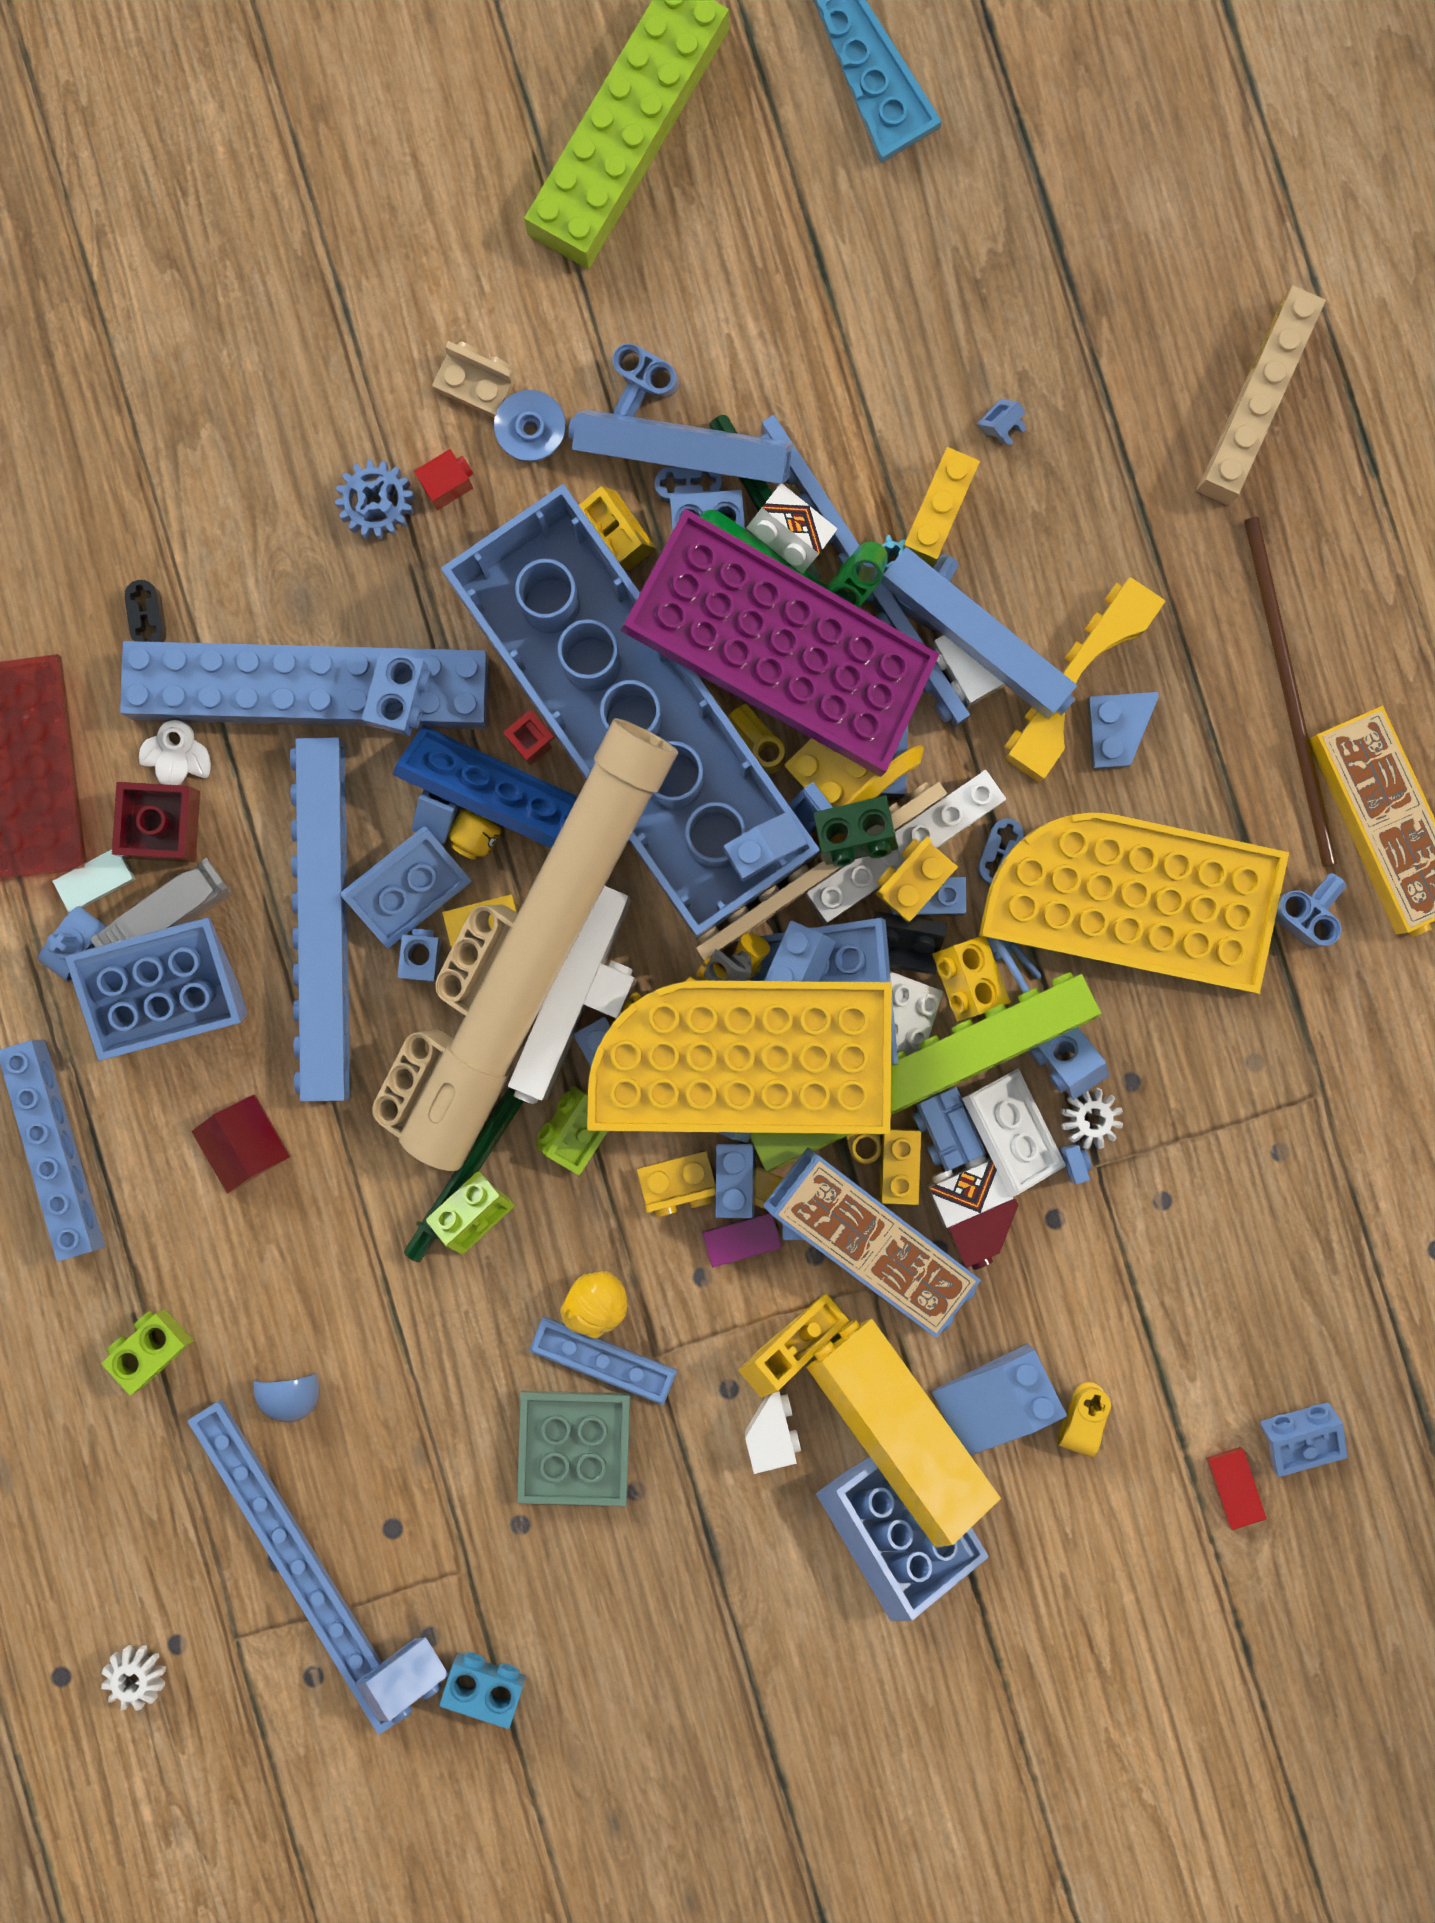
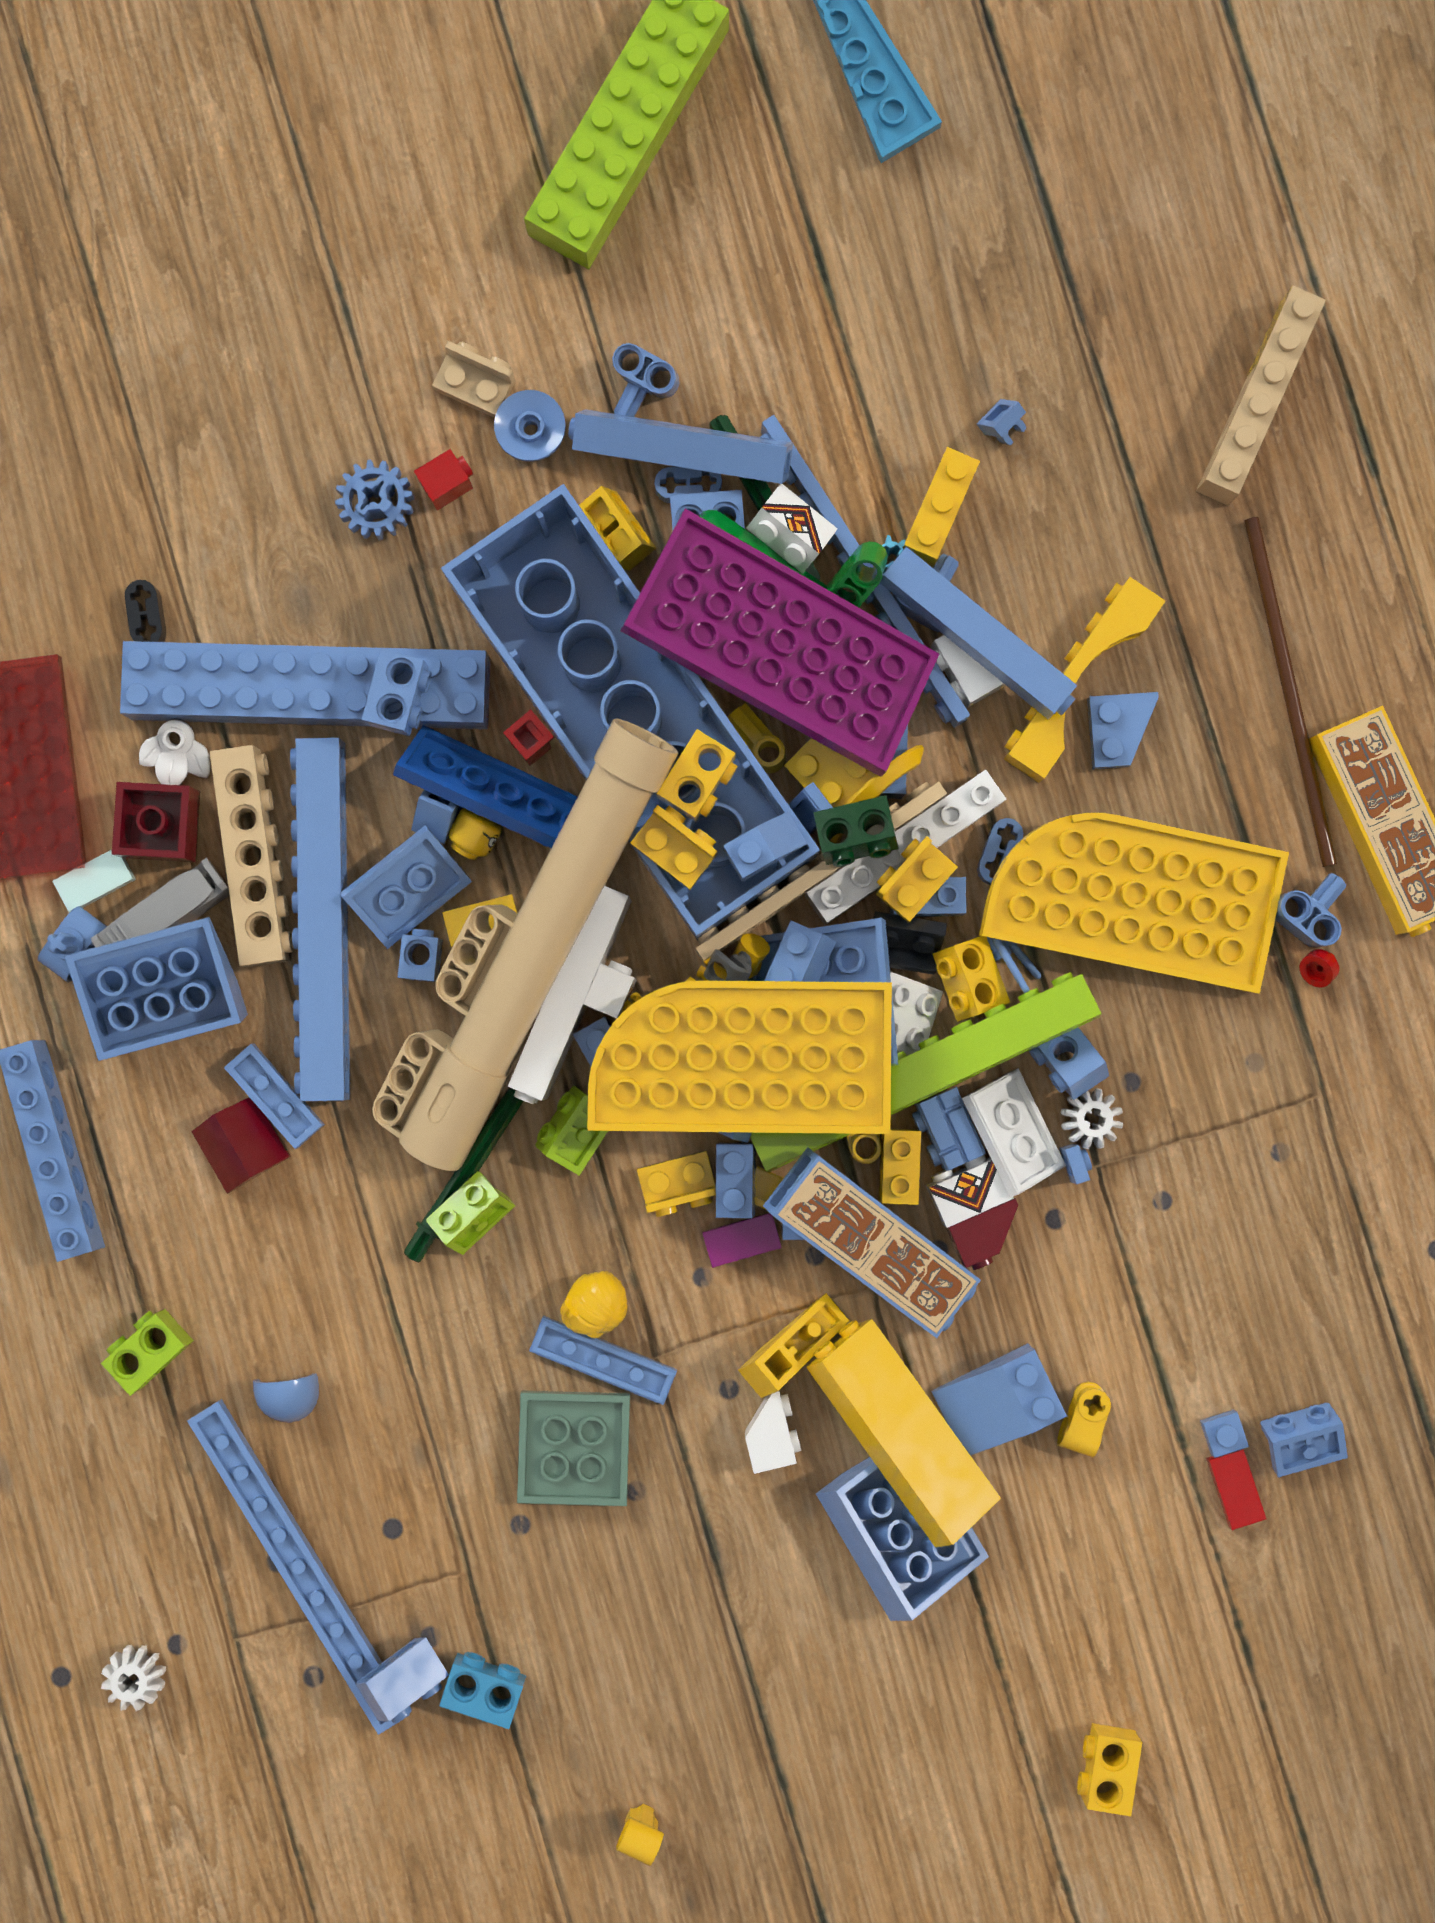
(228, 768): none -> tan brick
(274, 1096): none -> medium blue plate
(640, 1835): none -> yellow piece
(675, 846): none -> yellow bracket
(688, 771): none -> yellow brick
(1118, 1768): none -> yellow brick
(1224, 1433): none -> medium blue plate
(1319, 968): none -> red tile

